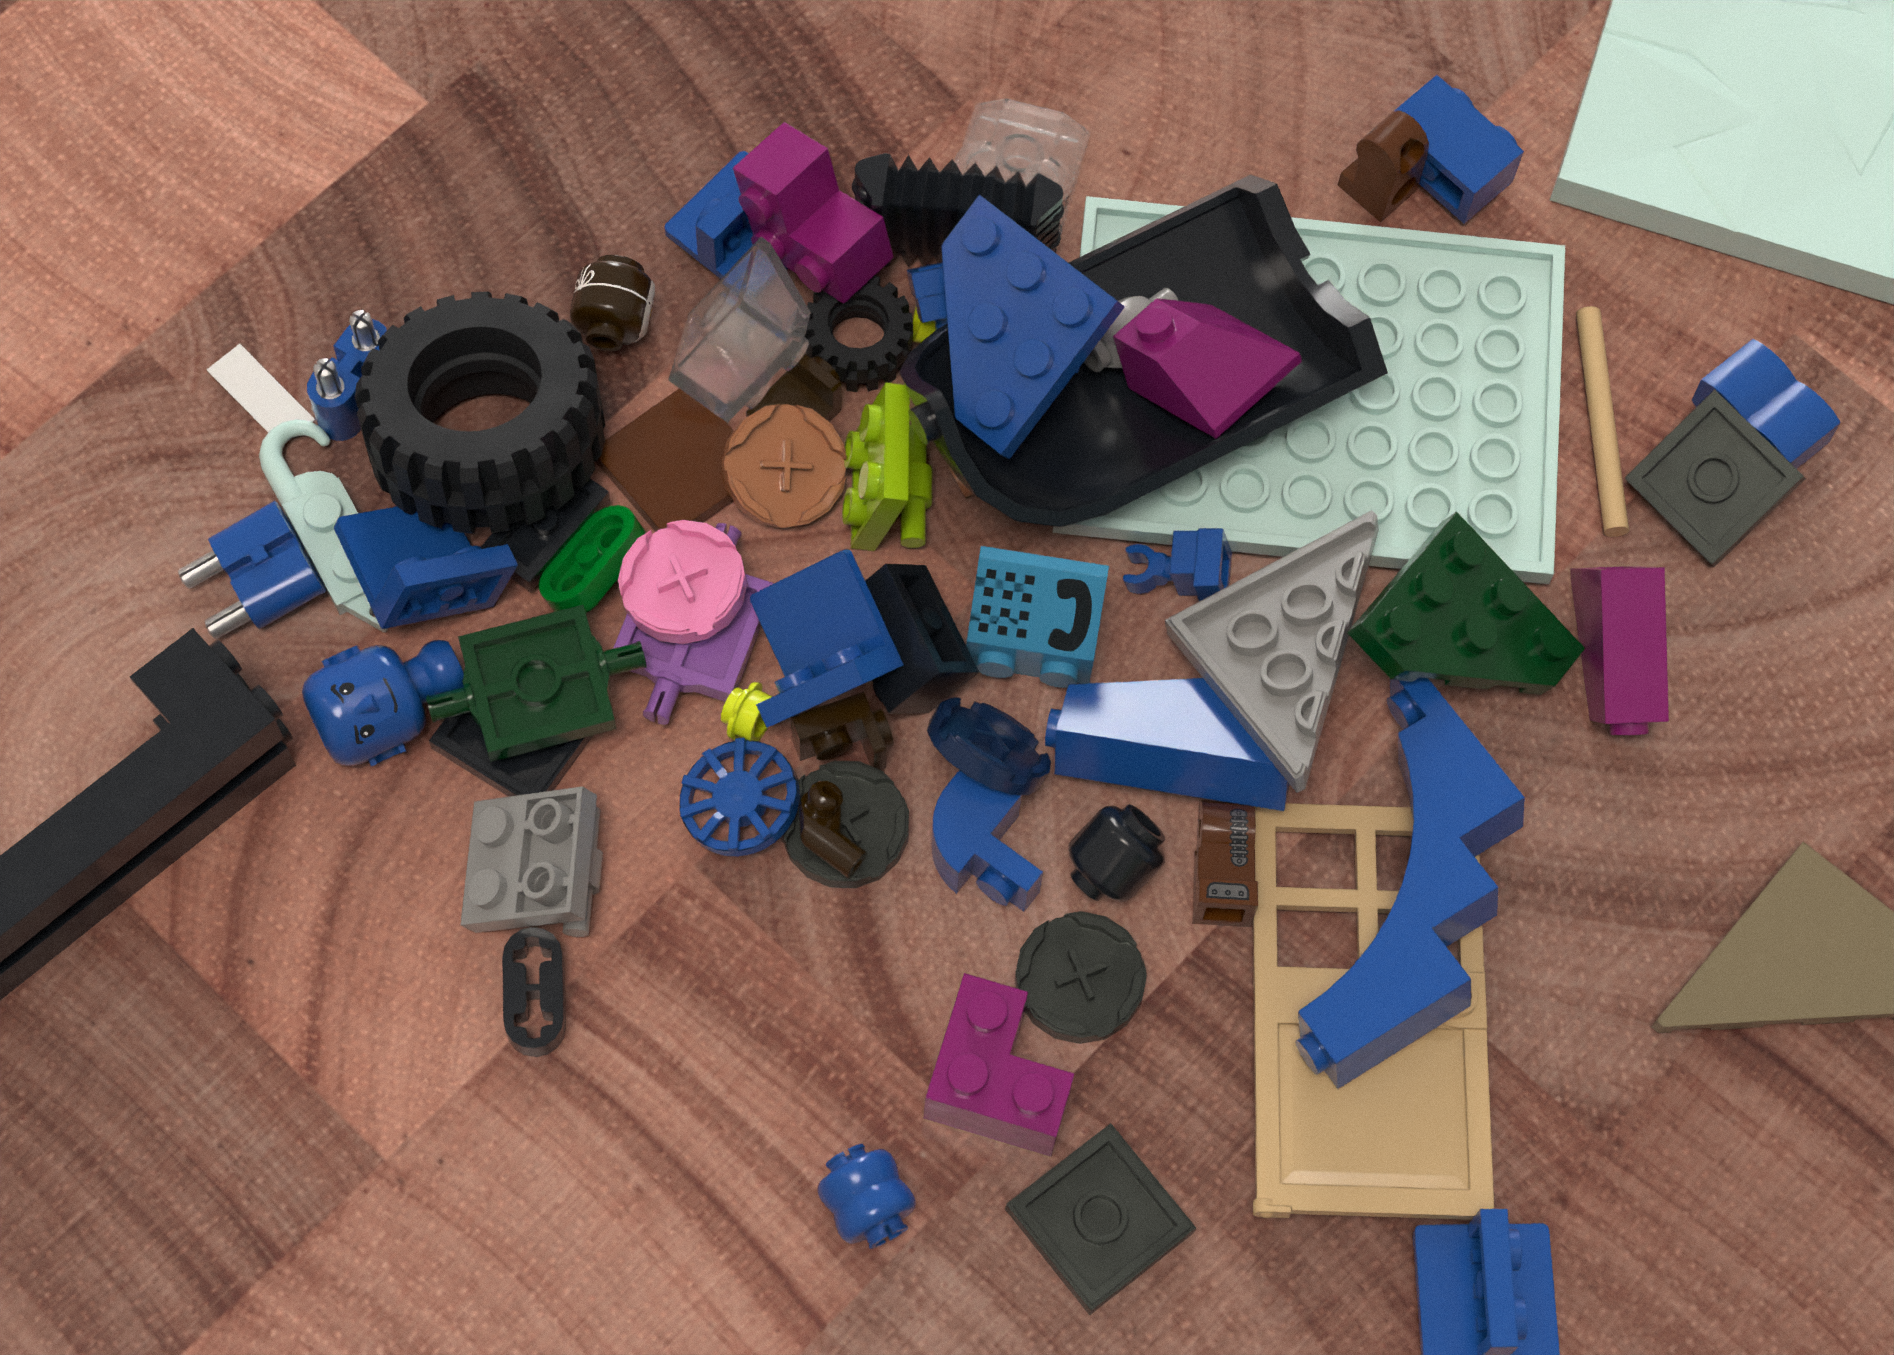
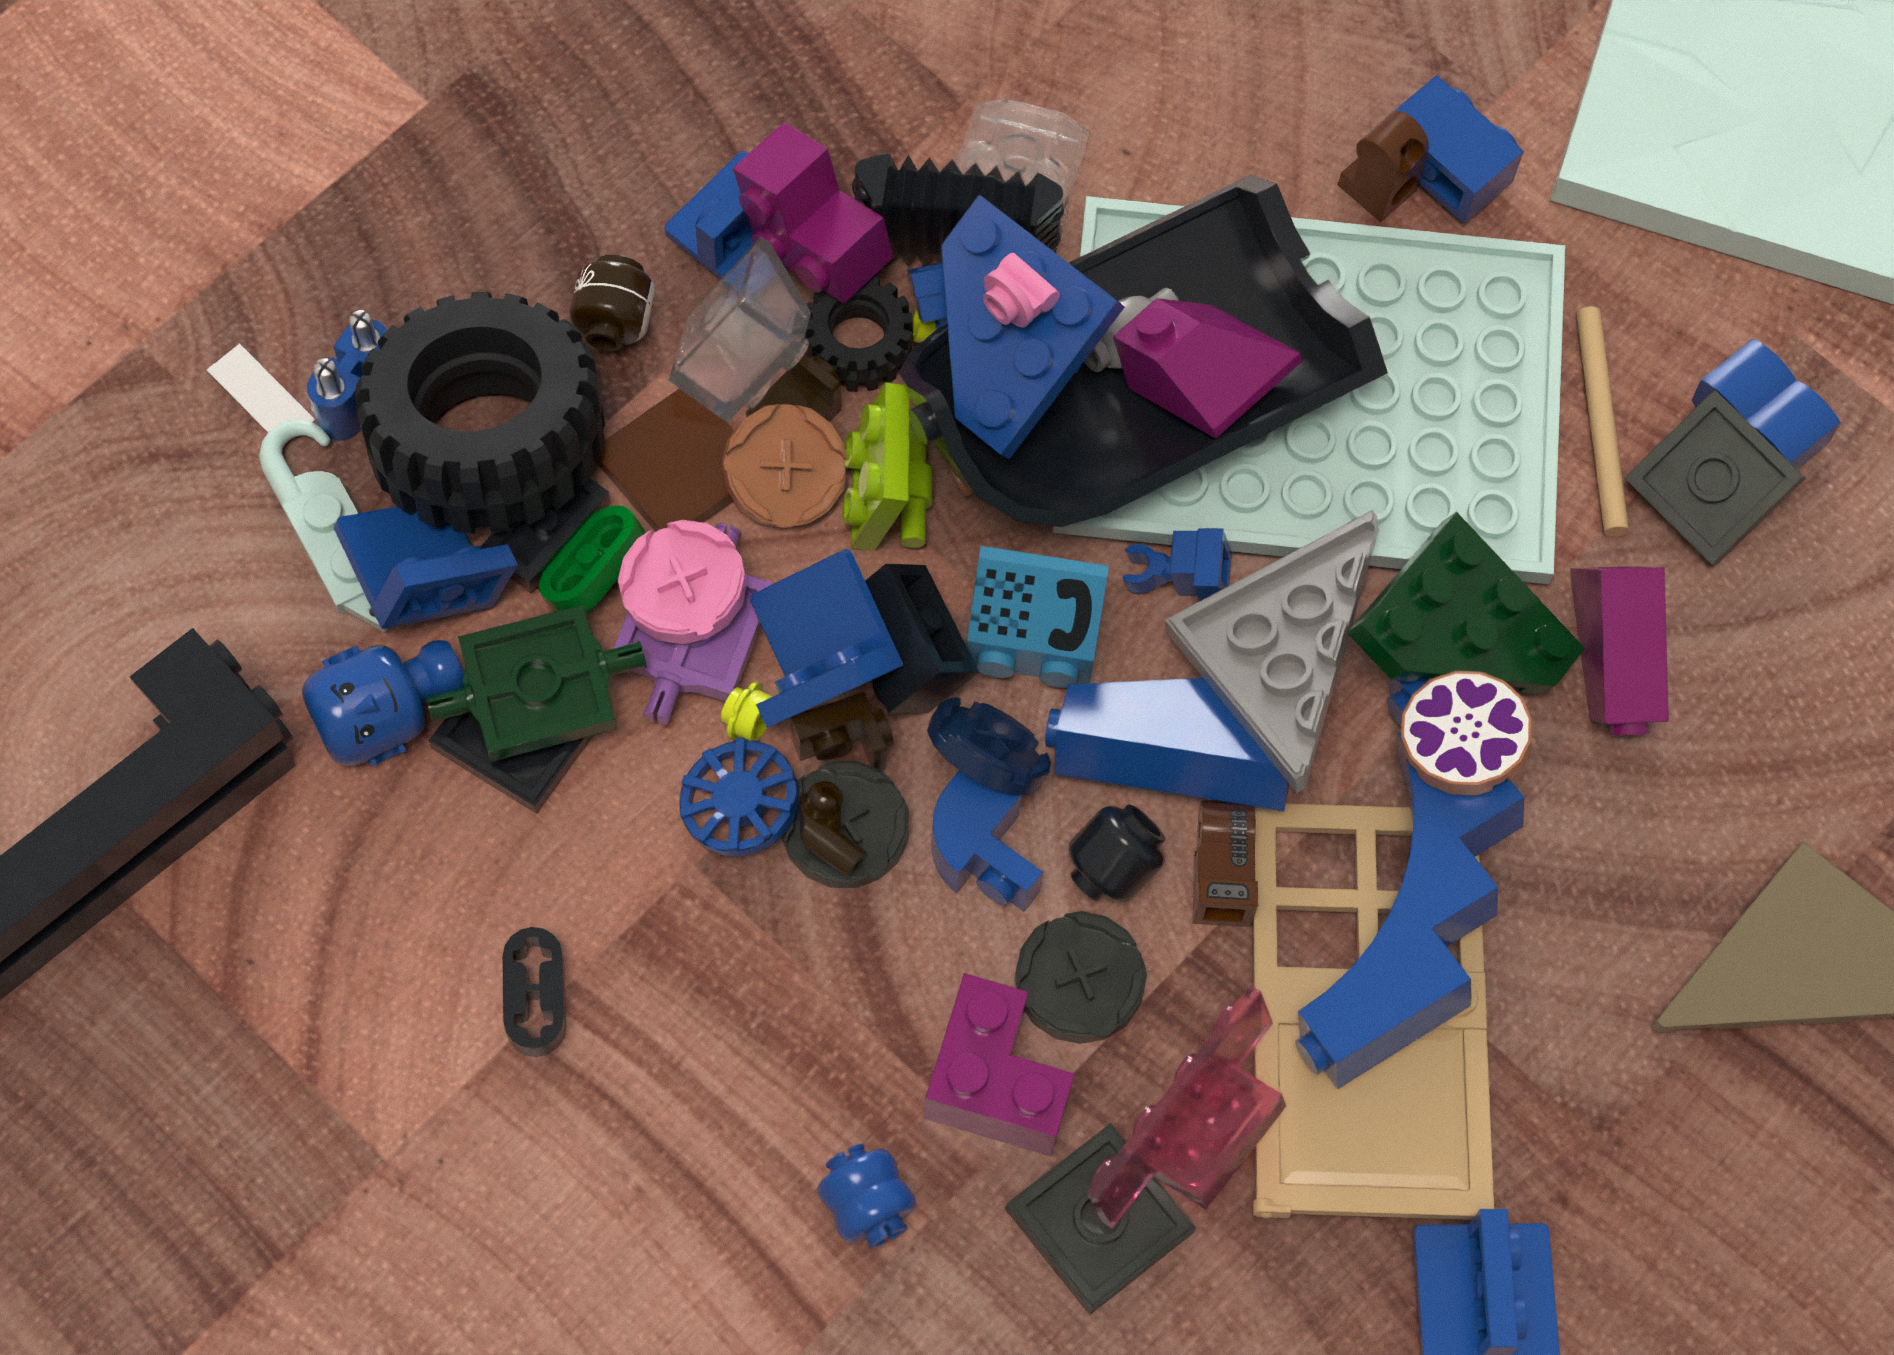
(264, 570): blue piece -> none
(533, 862): light grey plate -> none
(1017, 292): none -> bright pink plate
(1202, 1121): none -> clear pink bracket
(1466, 732): none -> tile

